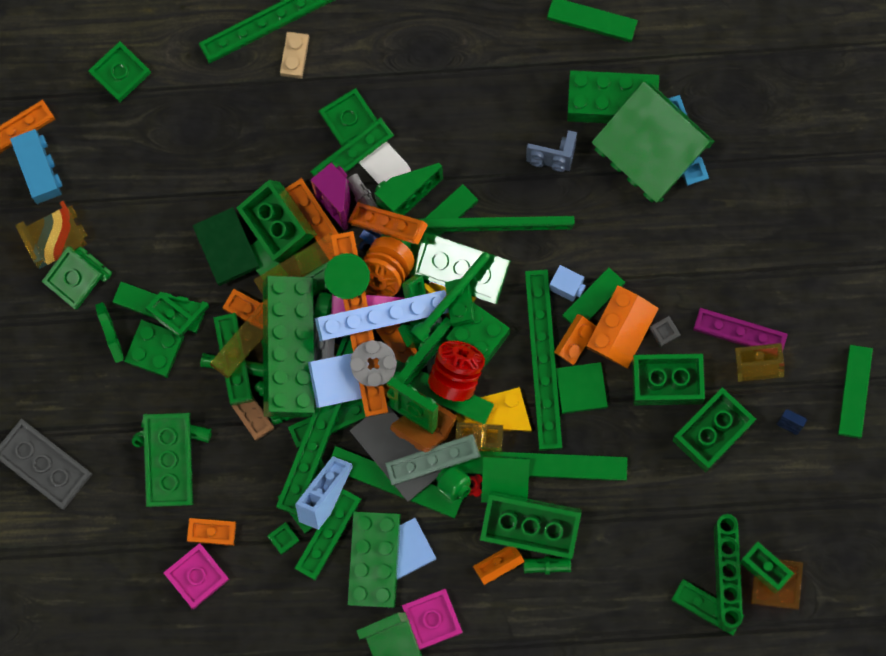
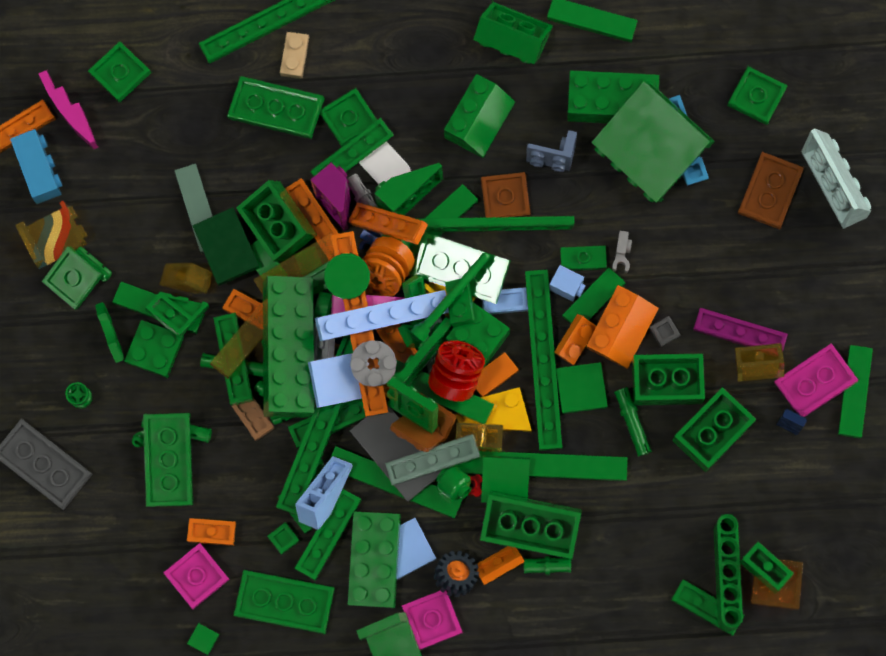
(72, 114): none -> dark pink slope
(75, 392): none -> green wheel
(186, 277): none -> clear yellow slope
(193, 195): none -> sand green tile
(203, 639): none -> green tile
(275, 107): none -> green tile
(284, 602): none -> green tile
(456, 573): none -> black wheel
(479, 116): none -> green slope
(495, 374): none -> orange tile
(505, 195): none -> dark orange tile
(509, 301): none -> light blue tile
(512, 33): none -> green slope
(584, 258): none -> green plate
(623, 247): none -> light grey plate
(633, 423): none -> green pin
(757, 95): none -> green tile
(770, 190): none -> dark orange tile
(816, 381): none -> dark pink tile
(835, 179): none -> light aqua slope

